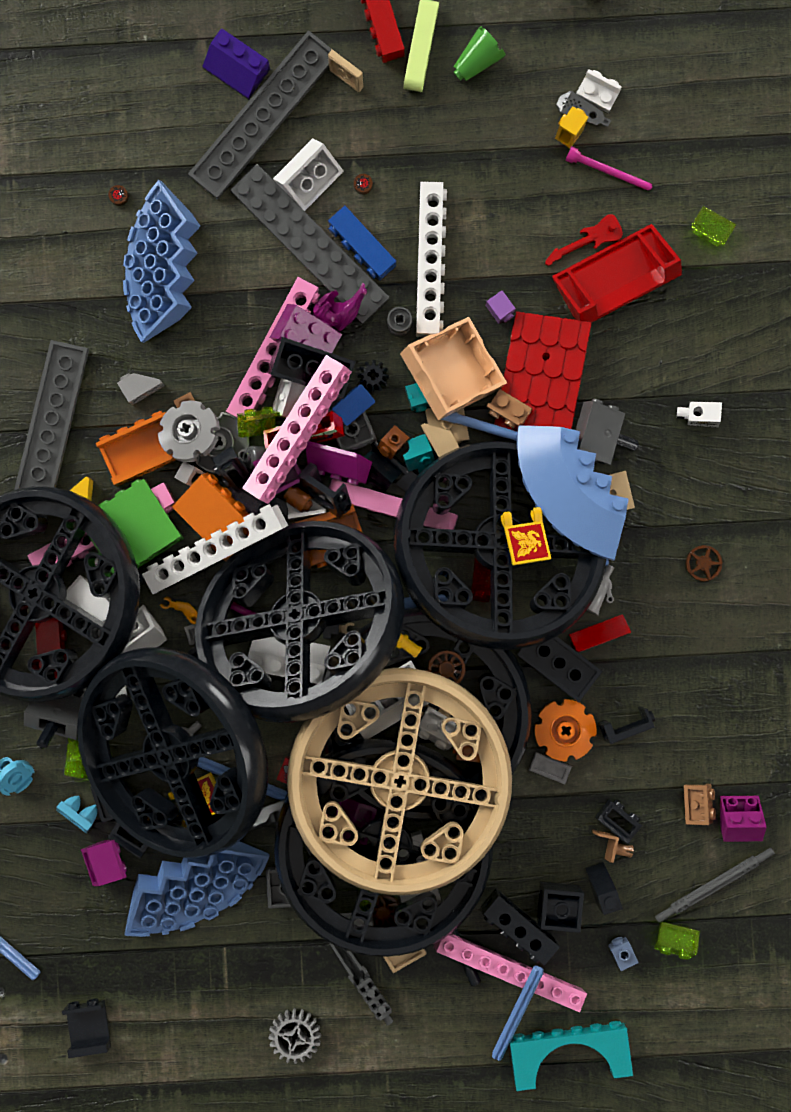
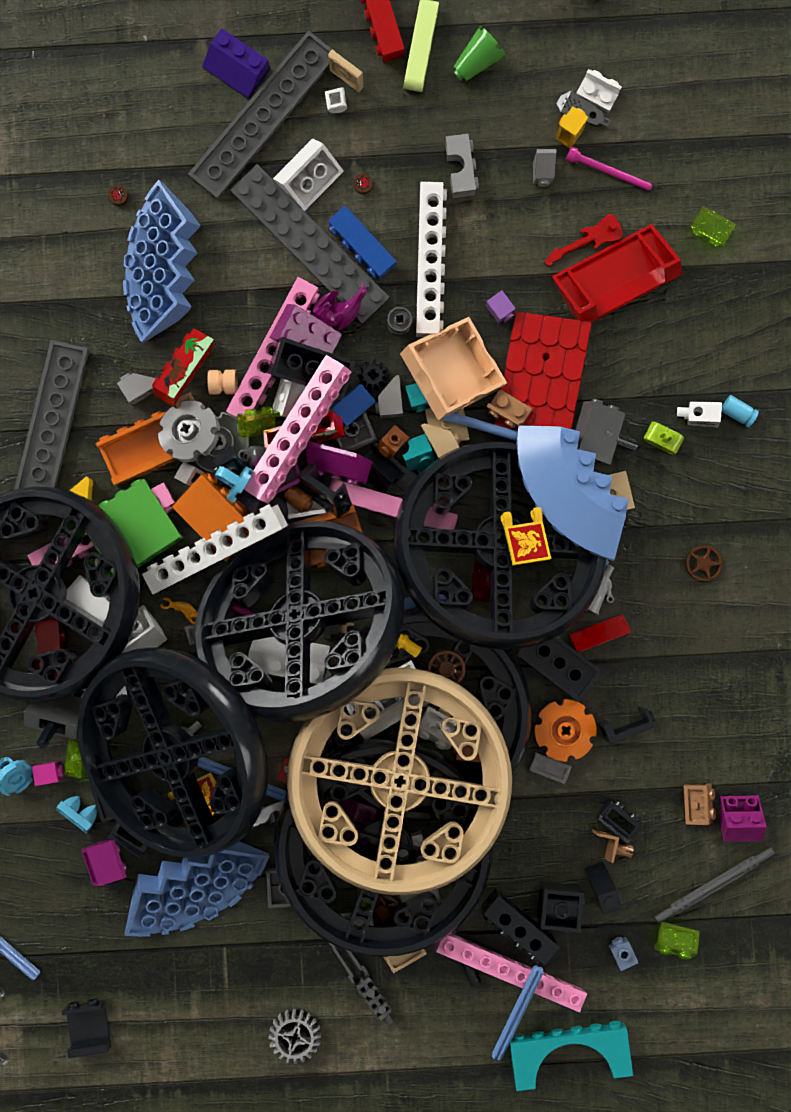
(47, 773): none -> dark pink brick
(182, 367): none -> brick
(222, 382): none -> light nougat wheel
(236, 482): none -> medium azure tile
(336, 100): none -> white brick
(390, 400): none -> light grey slope
(459, 149): none -> light grey arch
(544, 167): none -> light grey slope
(663, 438): none -> lime beam
(739, 411): none -> medium azure piece

